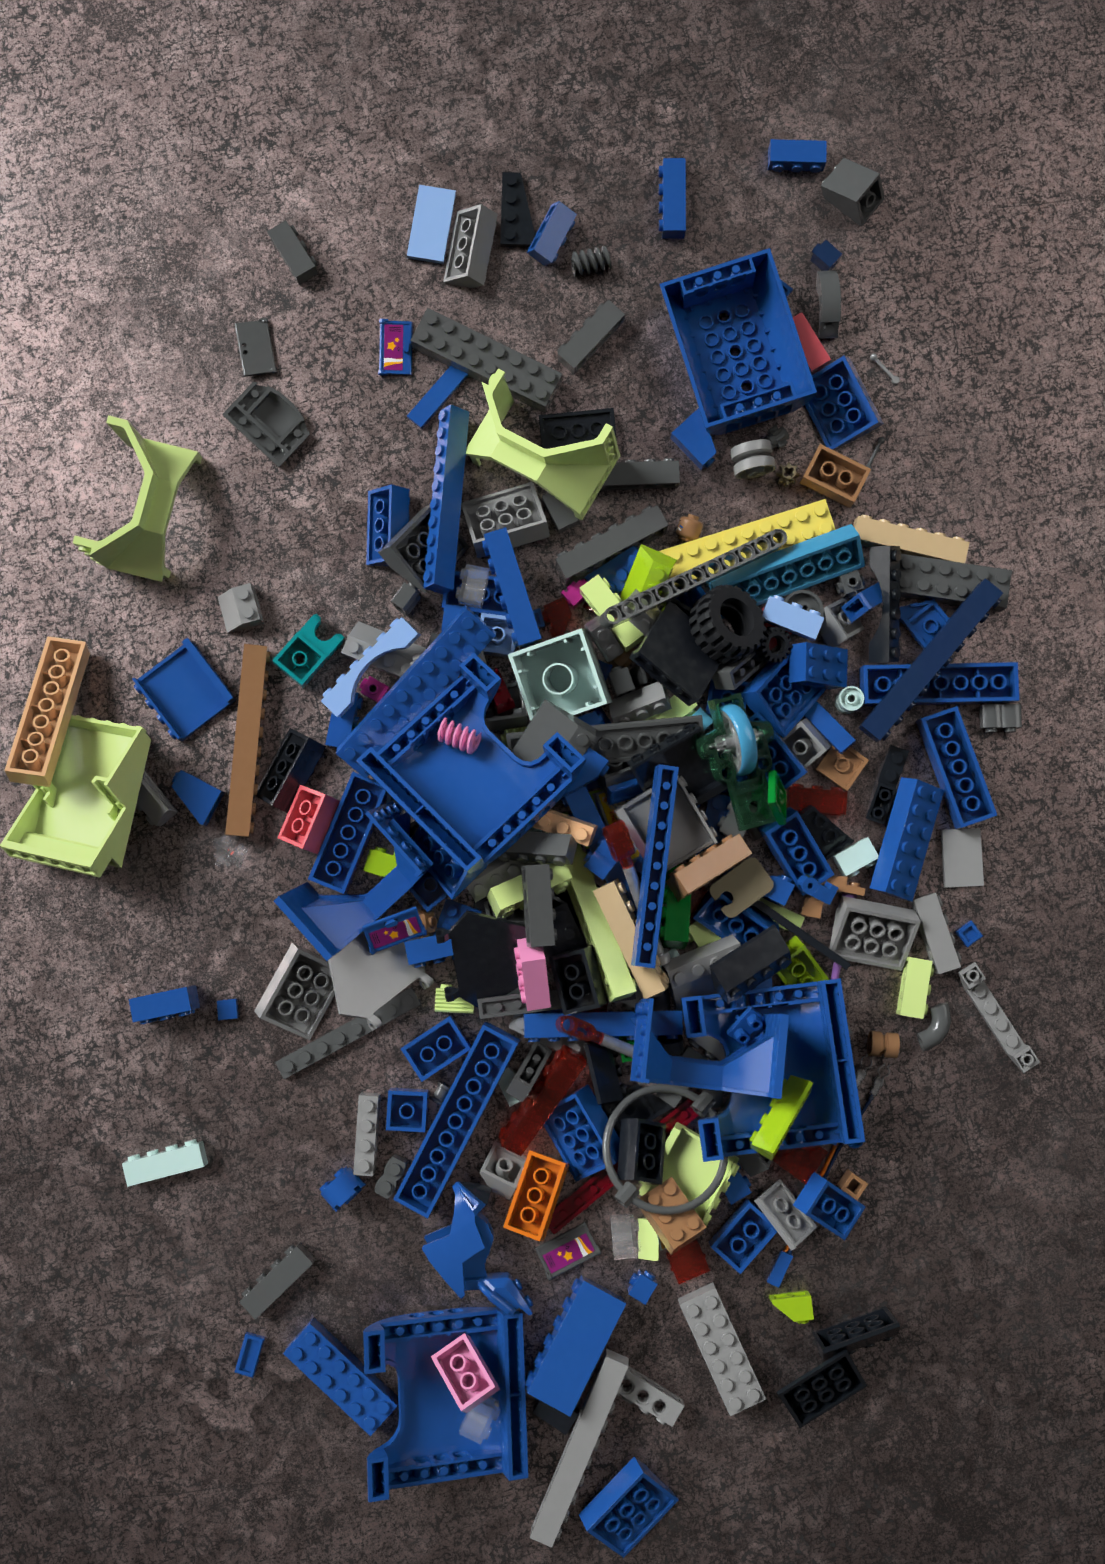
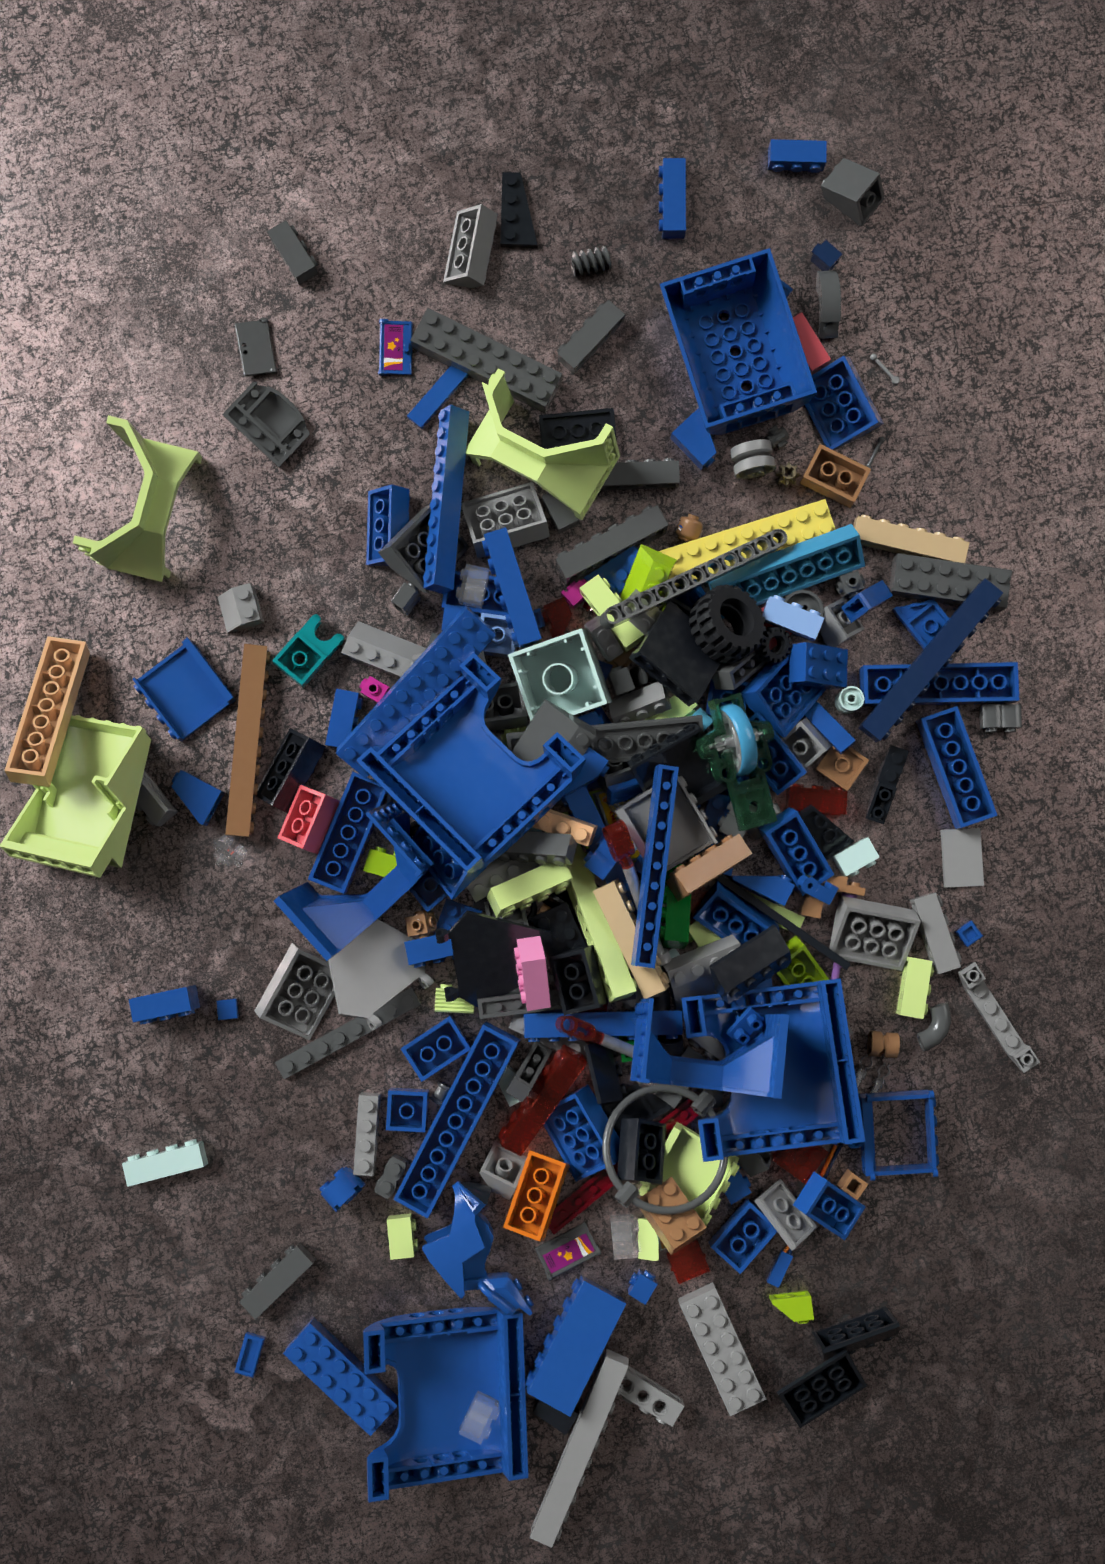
(342, 695): light blue arch -> none
(385, 935): door -> none
(401, 1236): none -> yellowish green brick
(431, 224): light blue tile -> none
(458, 737): bright pink piece -> none
(465, 1373): bright pink brick -> none
(502, 700): dark red hinge -> none
(538, 905): dark grey brick -> none
(552, 233): blue brick -> none
(627, 1507): blue slope -> none
(746, 884): dark tan piece -> none
(777, 797): green tile -> none
(781, 1116): lime slope -> none
(868, 1148): none -> blue window
(886, 566): black arch -> none
(906, 839): blue brick -> none

